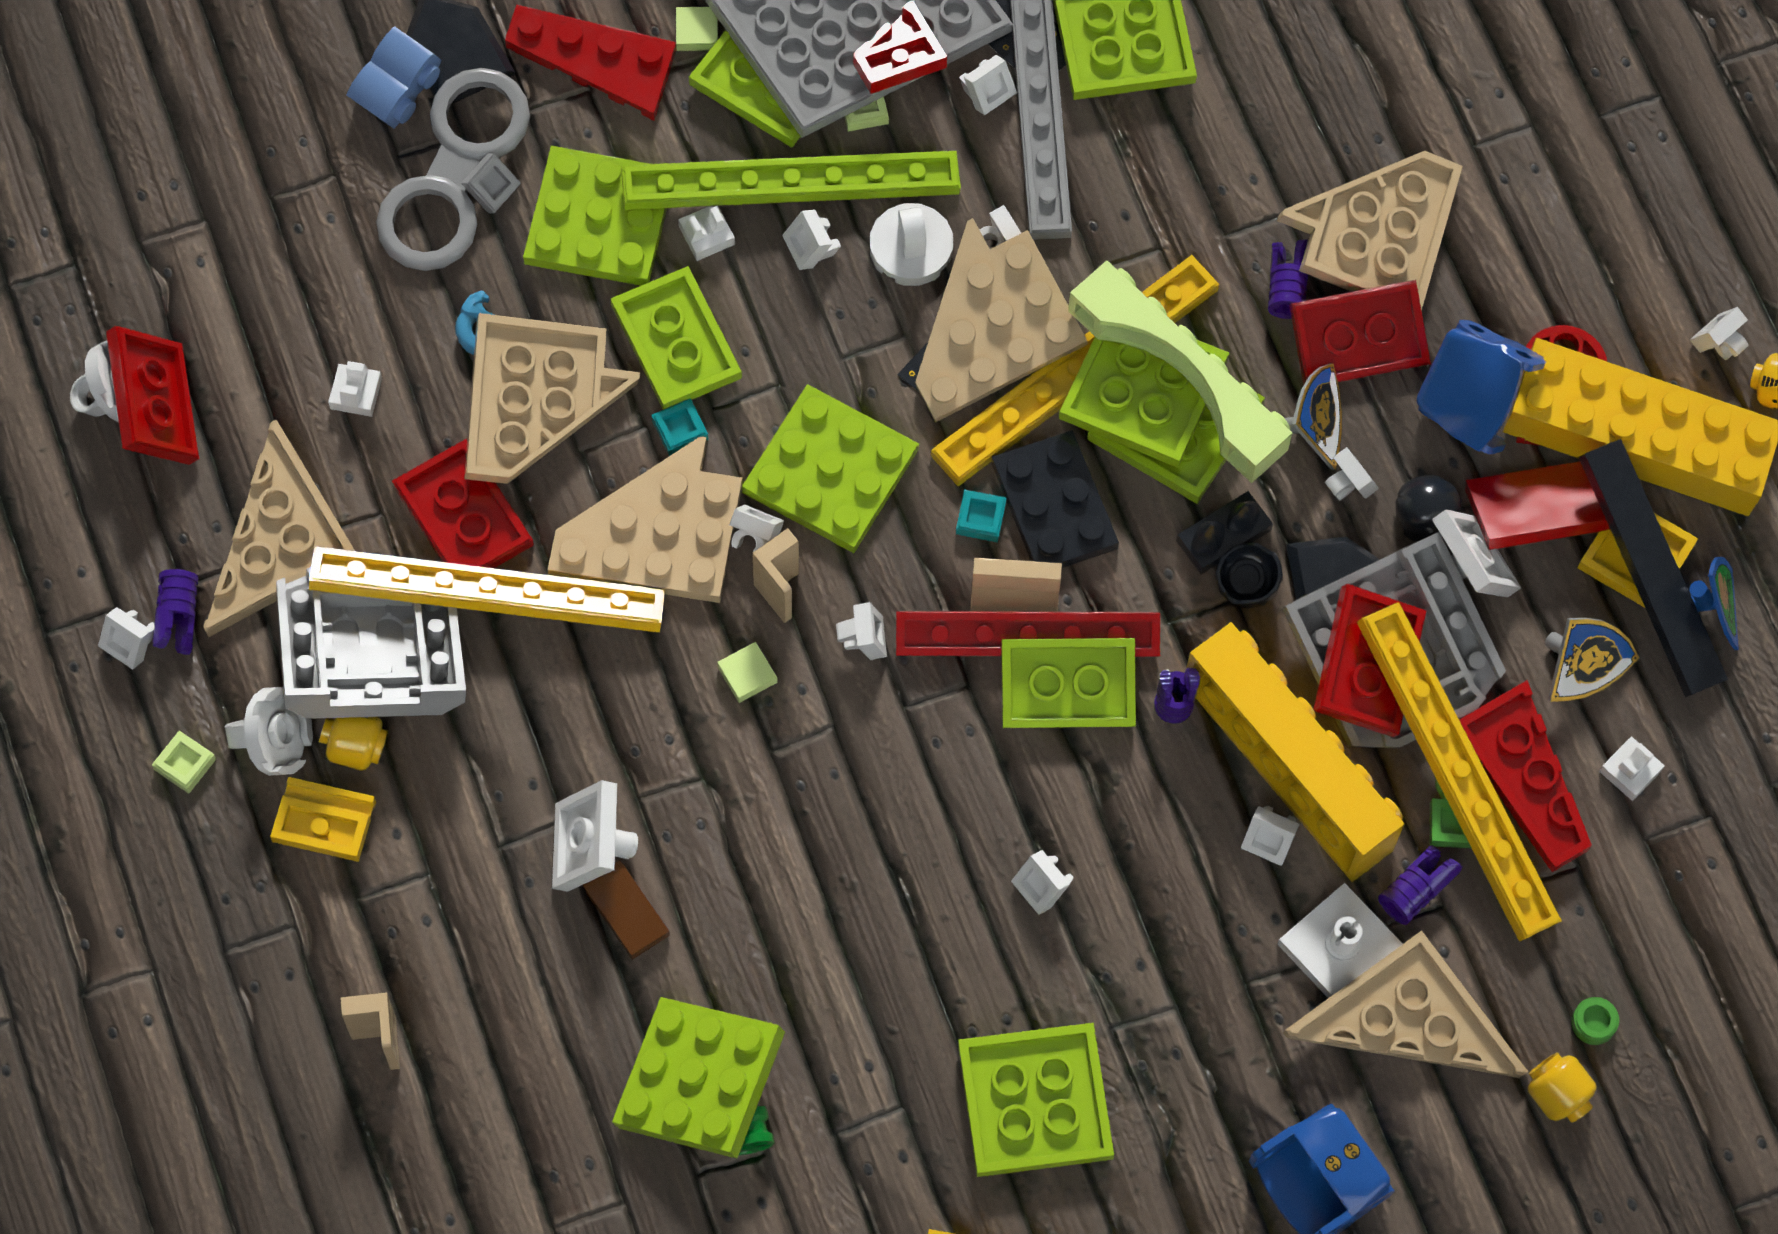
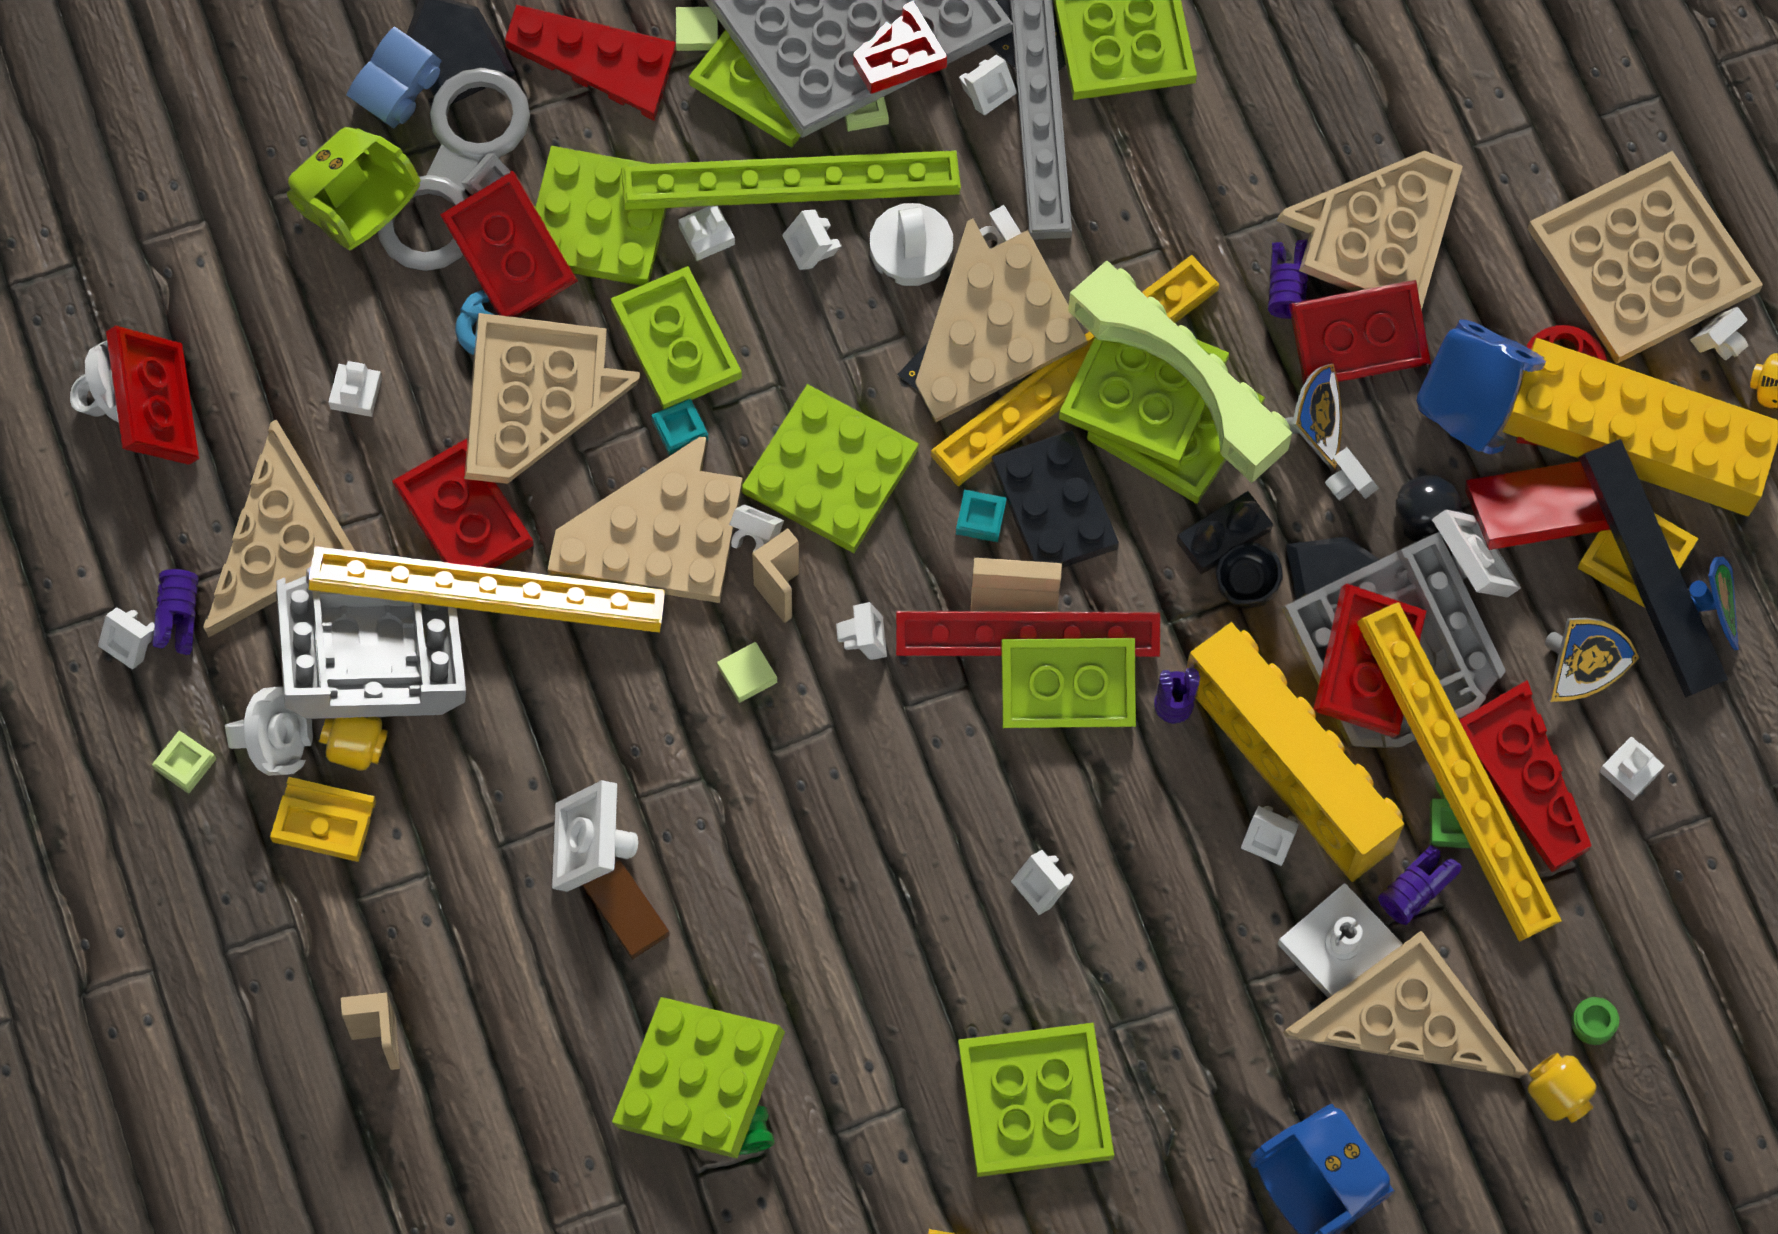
(353, 186): none -> lime piece
(509, 247): none -> red tile
(1644, 257): none -> tan plate

